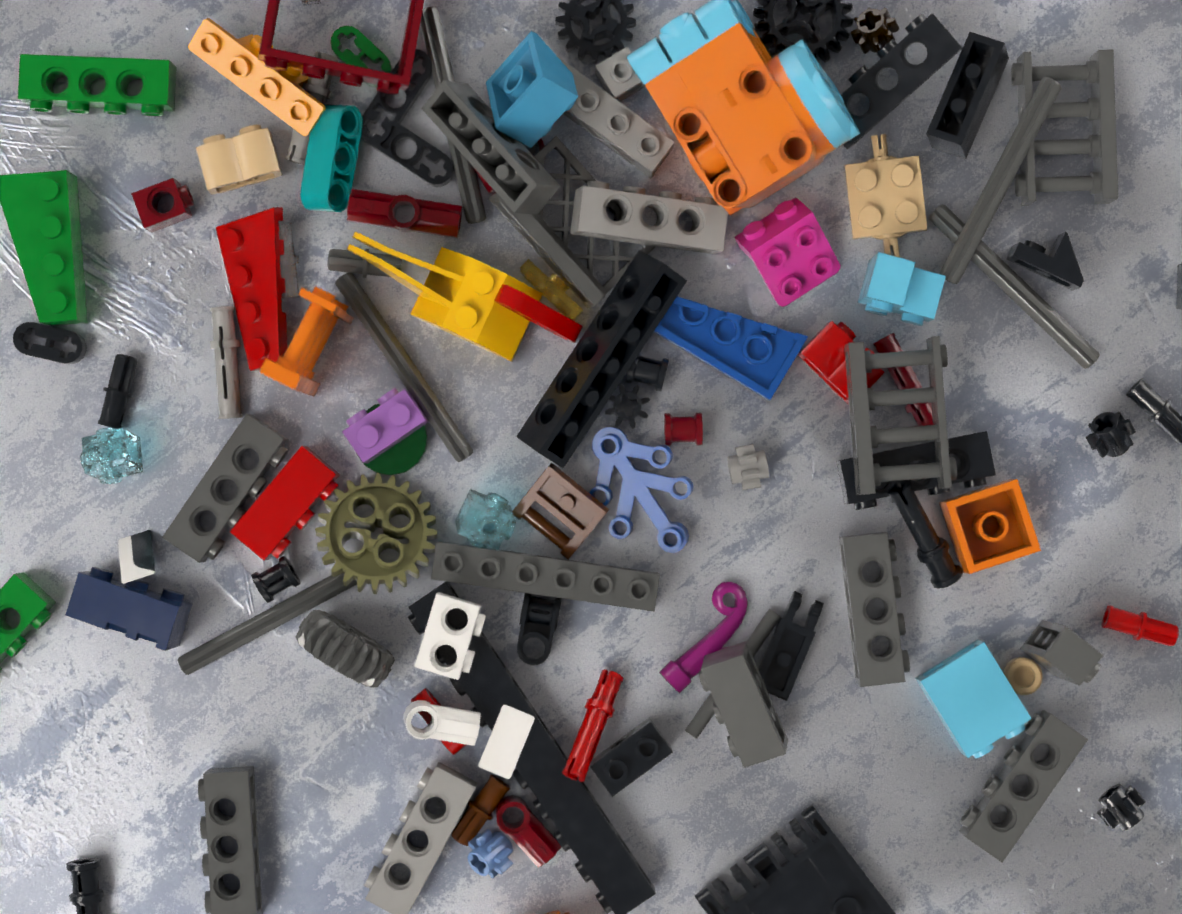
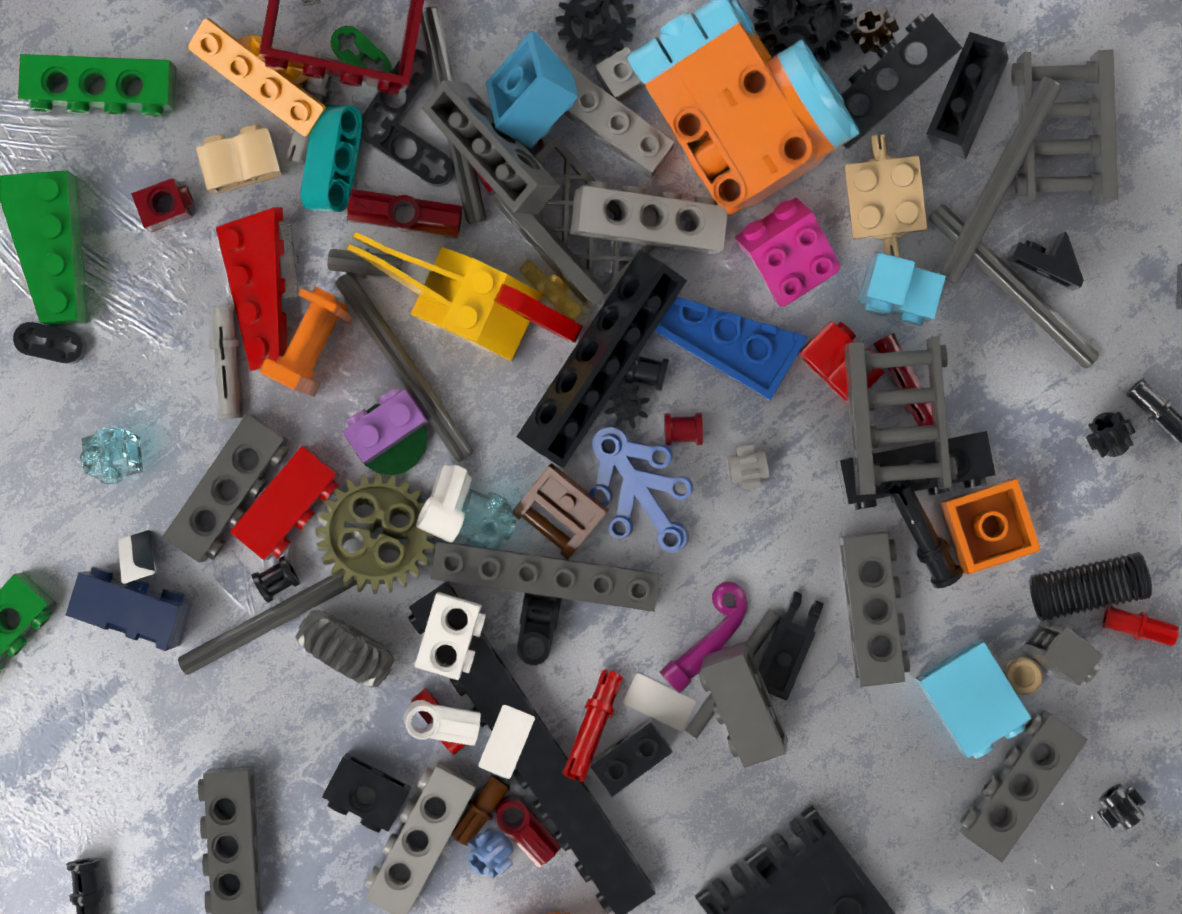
(118, 391): black axle -> none
(388, 791): none -> black brick
(443, 509): none -> white piece
(659, 702): none -> white sticker
(1136, 575): none -> black piece

